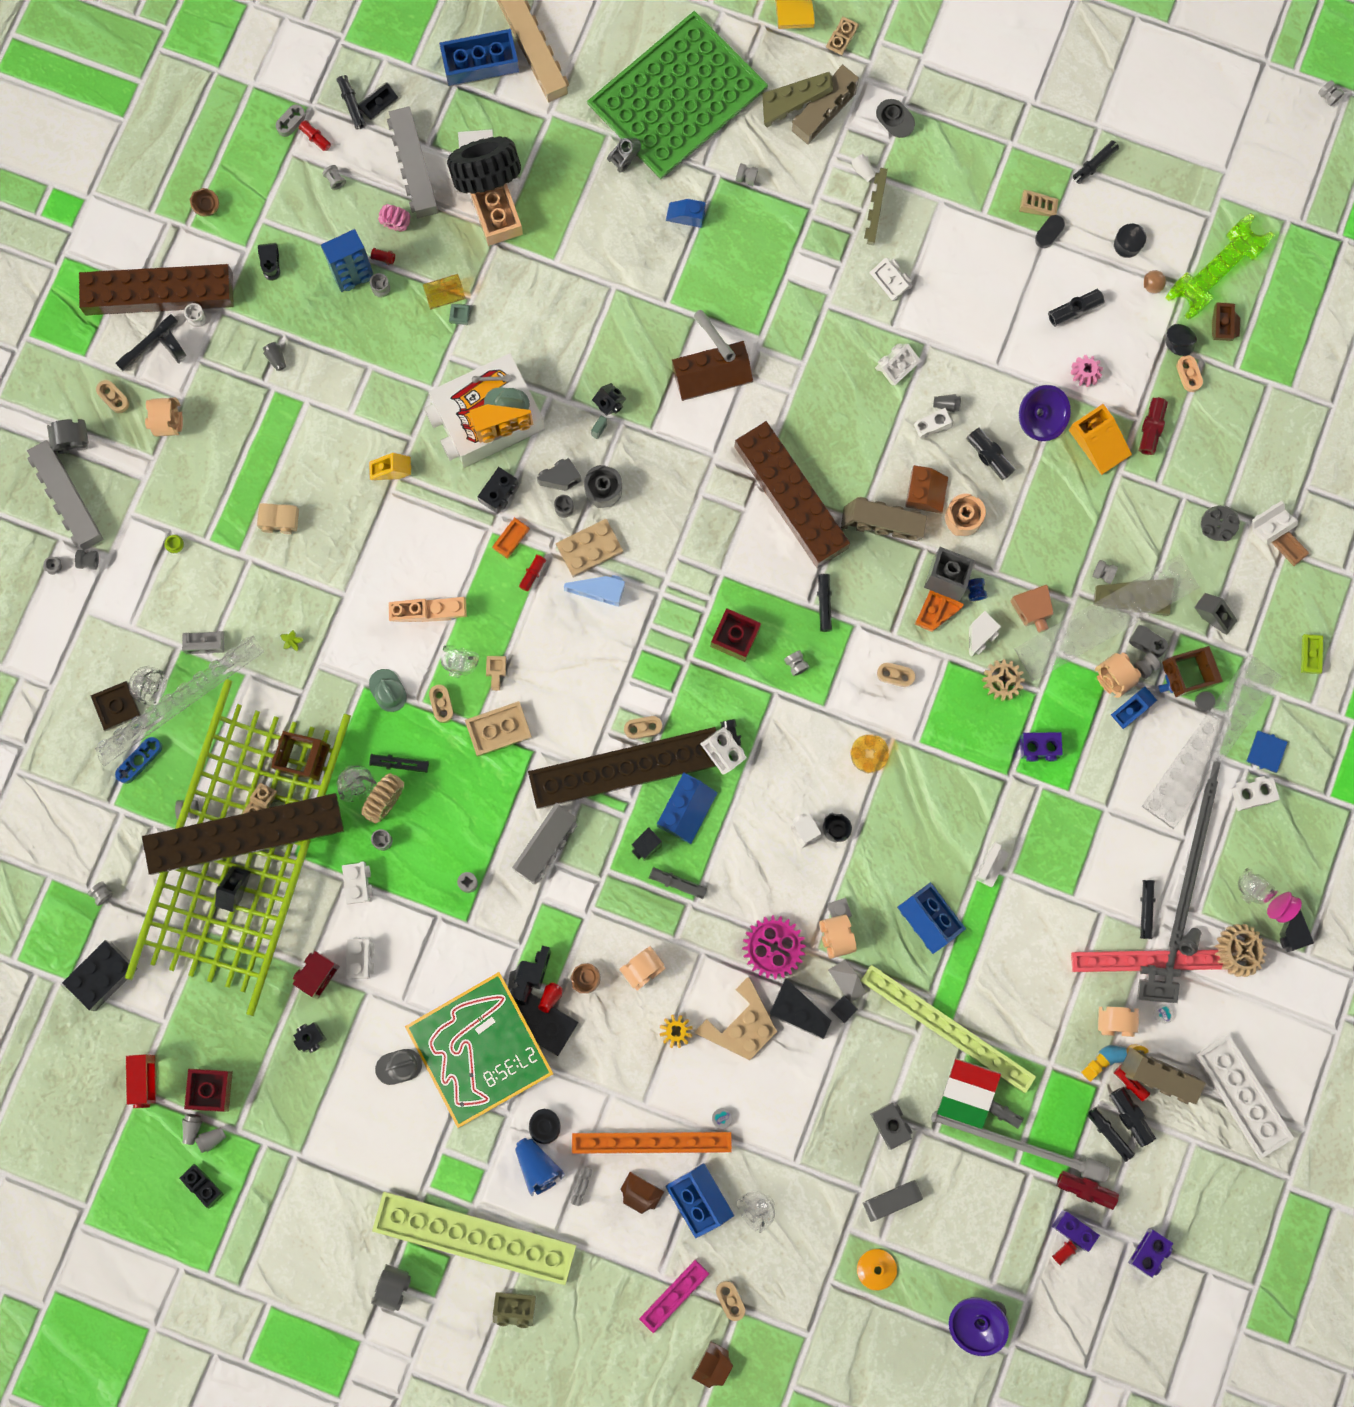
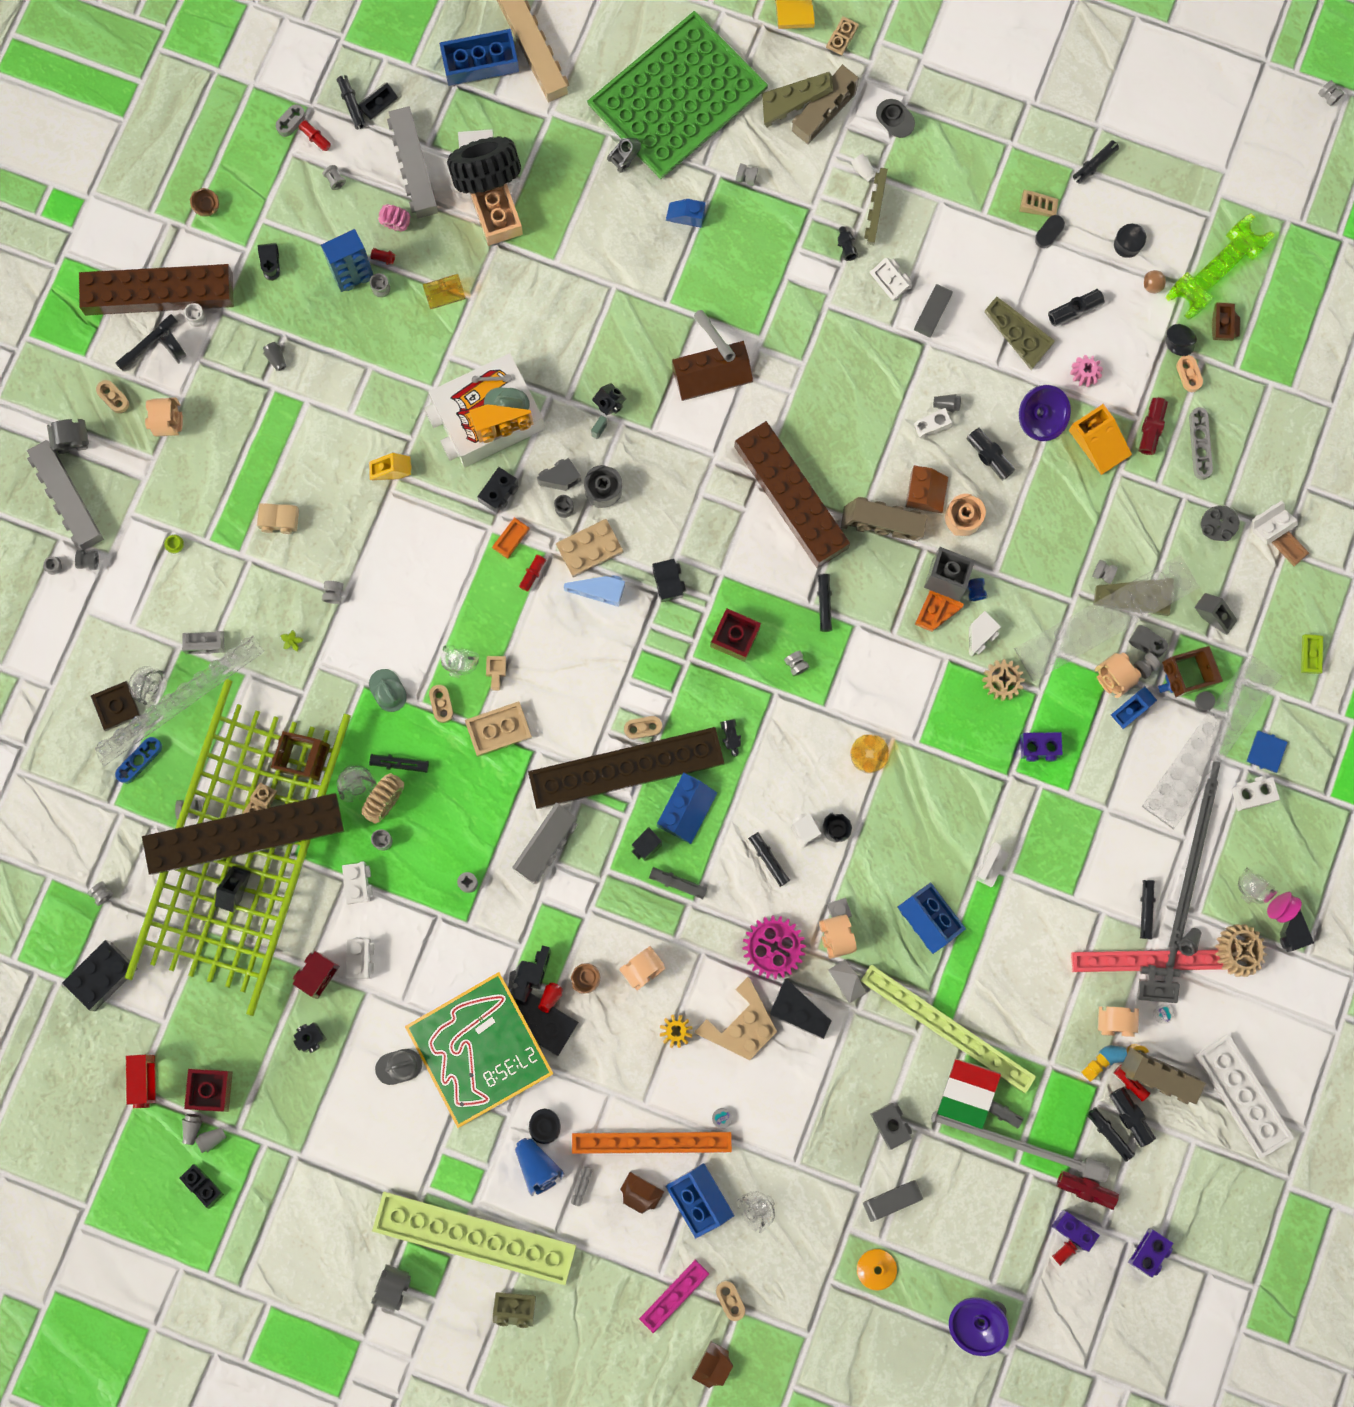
(332, 592): none -> light grey wheel
(427, 610): light nougat slope -> none
(459, 314): sand green tile -> none
(667, 580): none -> black brick
(720, 753): white brick -> none
(767, 856): none -> black pin
(844, 1009): black plate -> none
(845, 240): none -> black piece
(896, 673): tan plate -> none
(898, 363): white bracket -> none
(933, 310): none -> dark grey beam
(1021, 334): none -> olive wing
(1034, 607): nougat torso -> none
(1200, 443): none -> light grey beam

